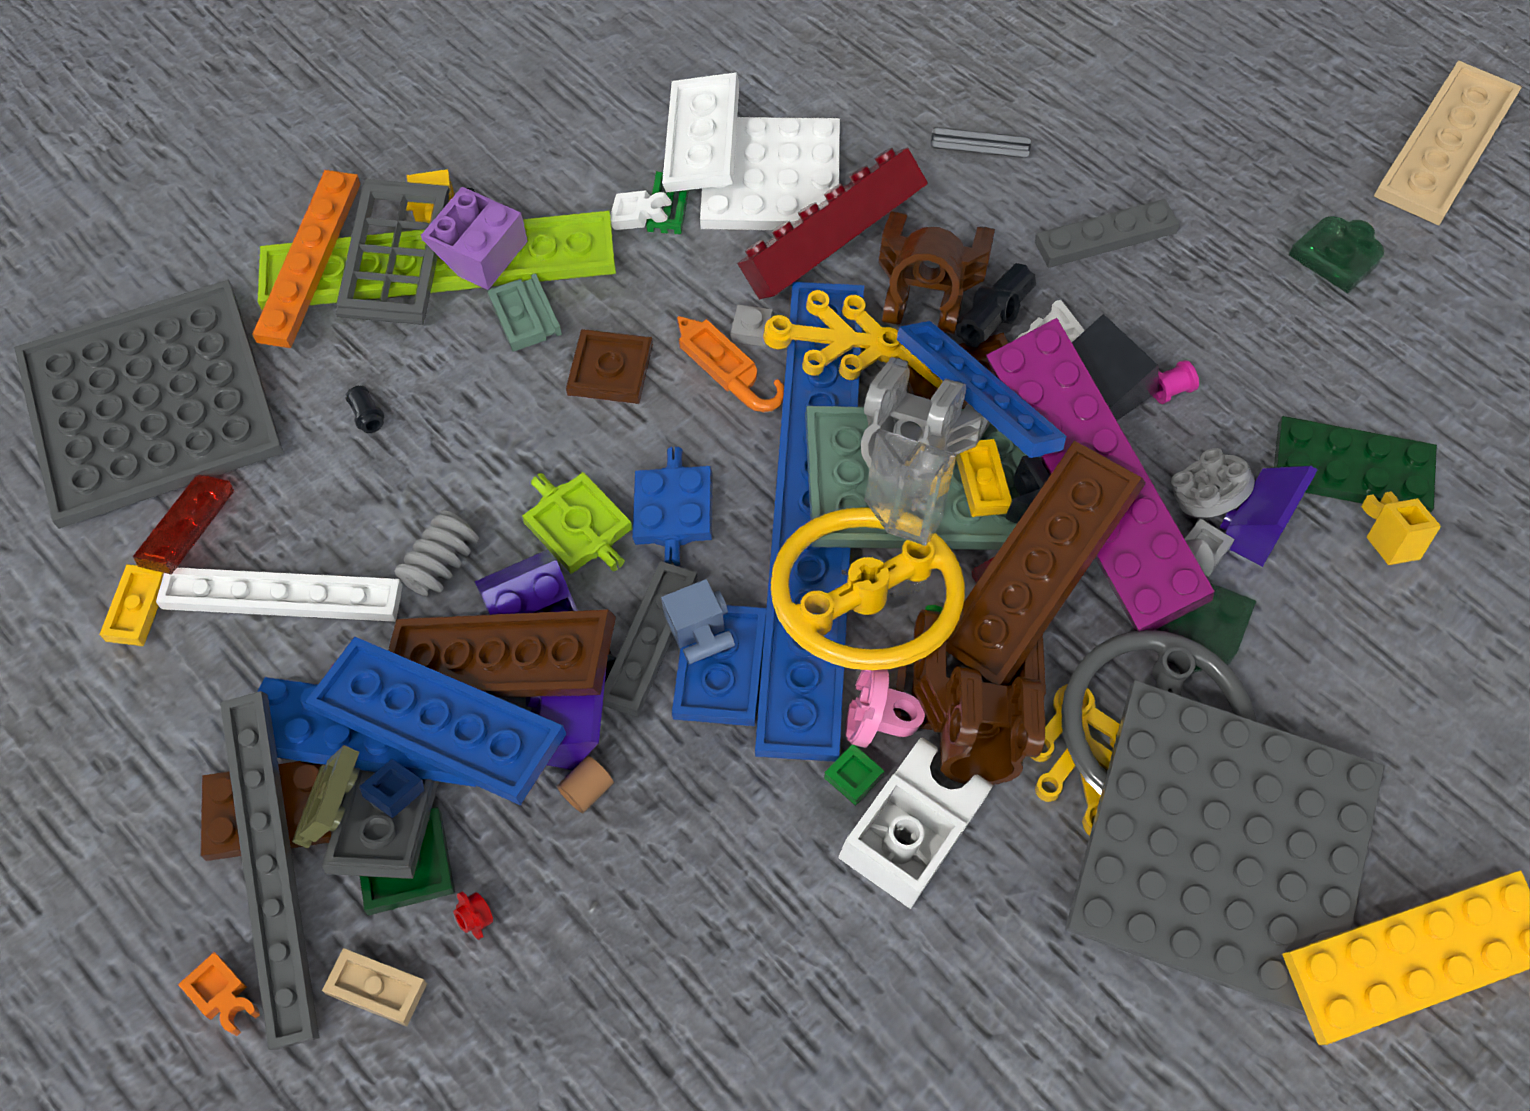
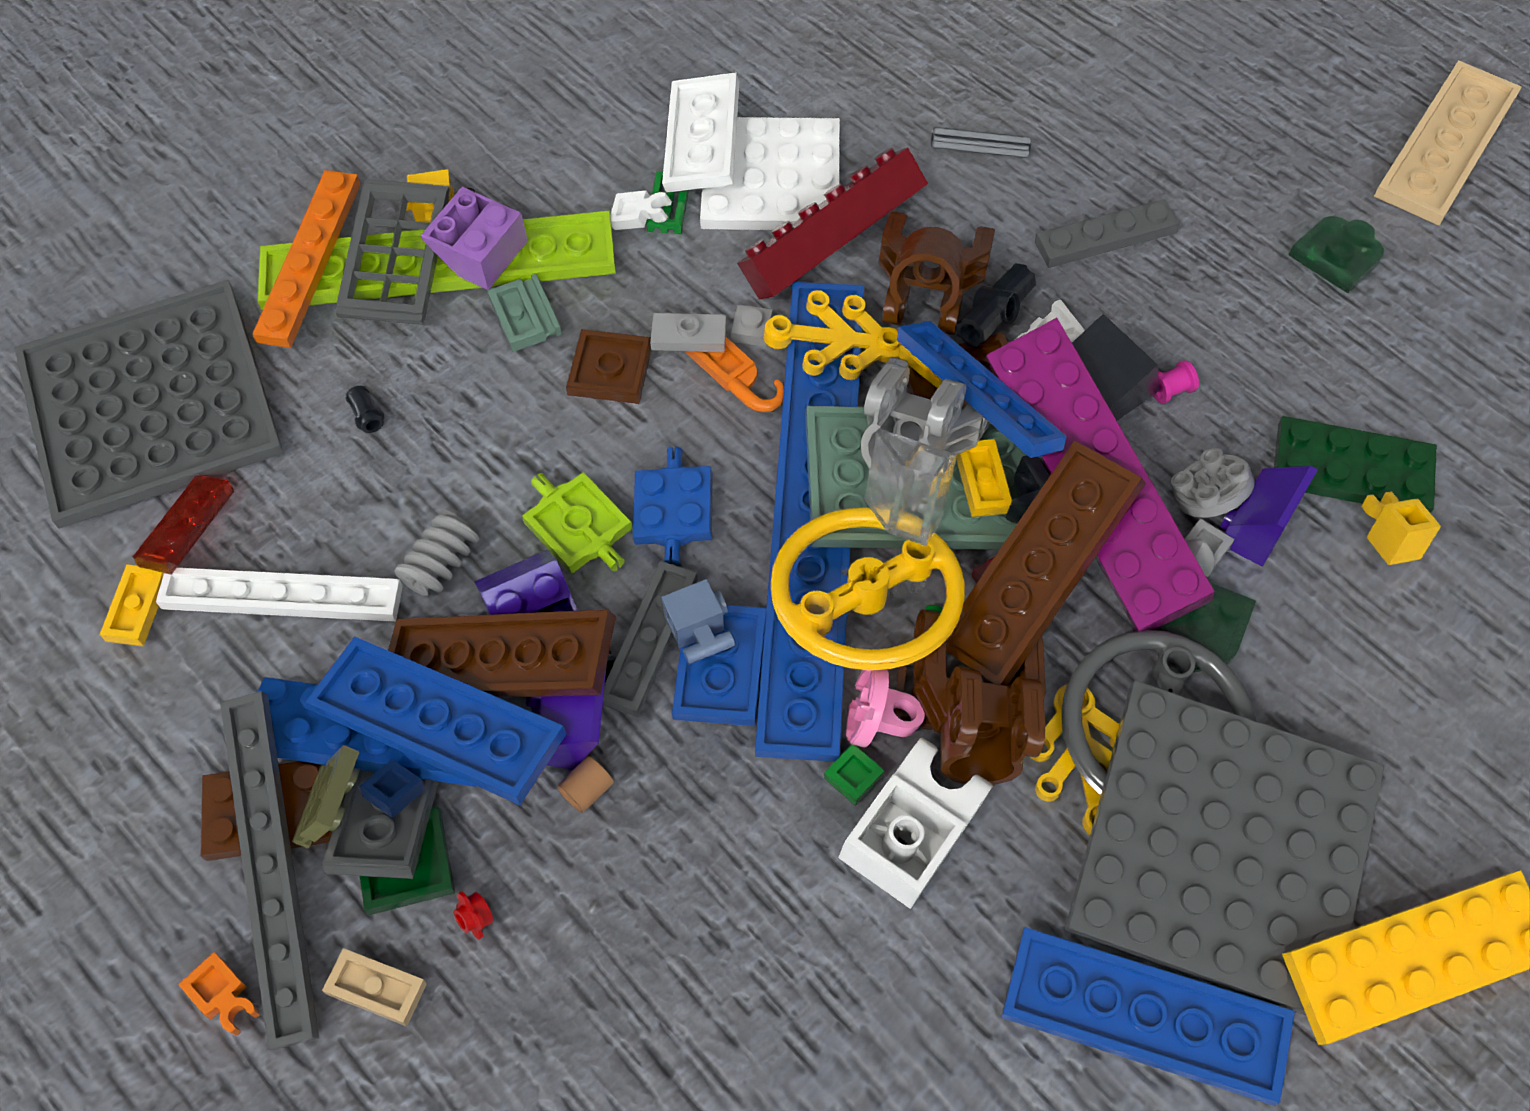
(688, 332): none -> light grey plate
(1150, 1016): none -> blue plate

